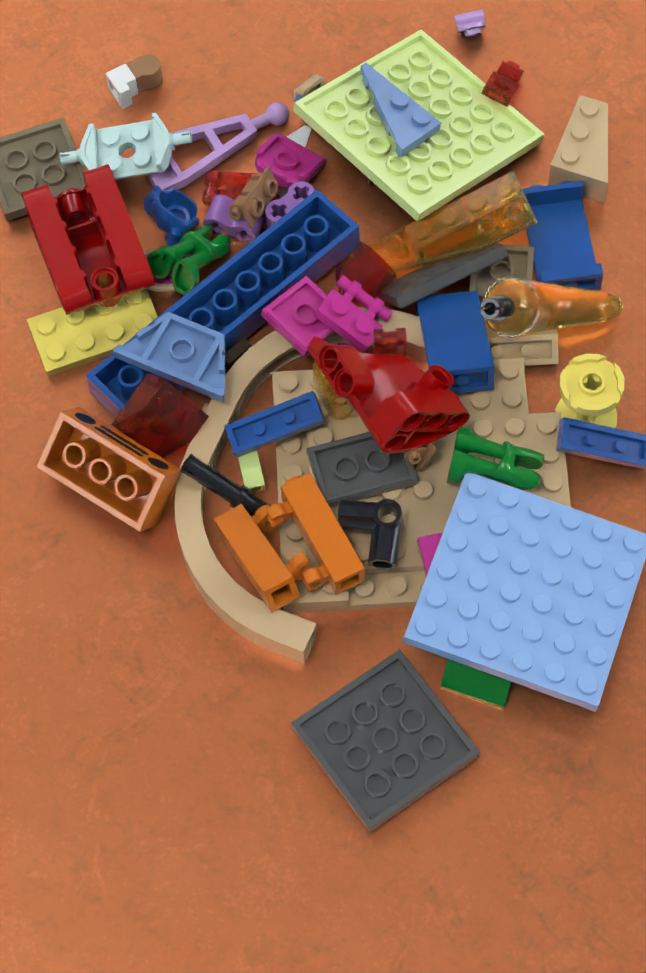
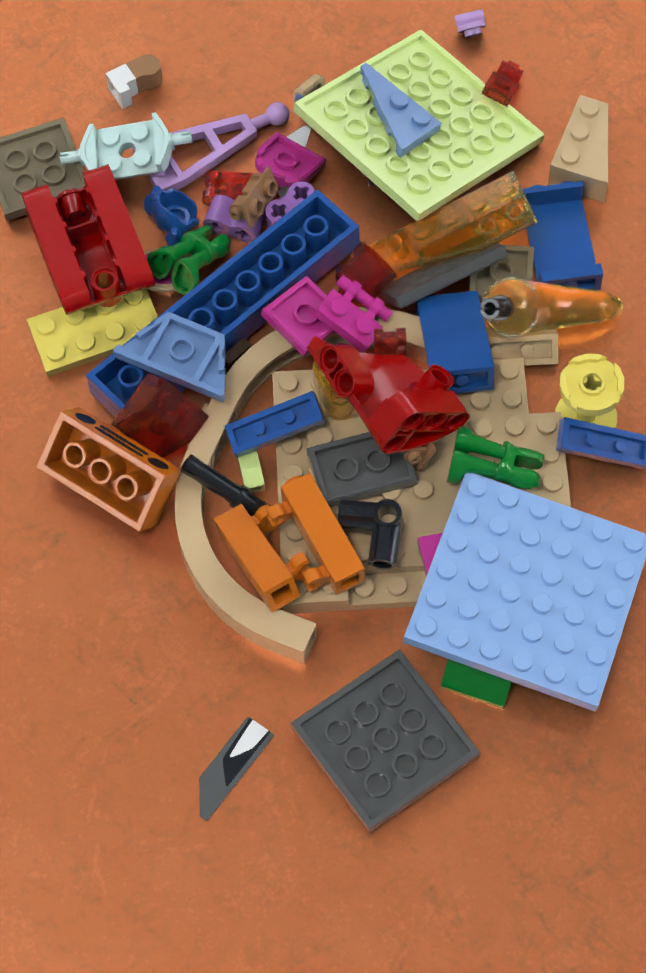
(231, 765): none -> sticker

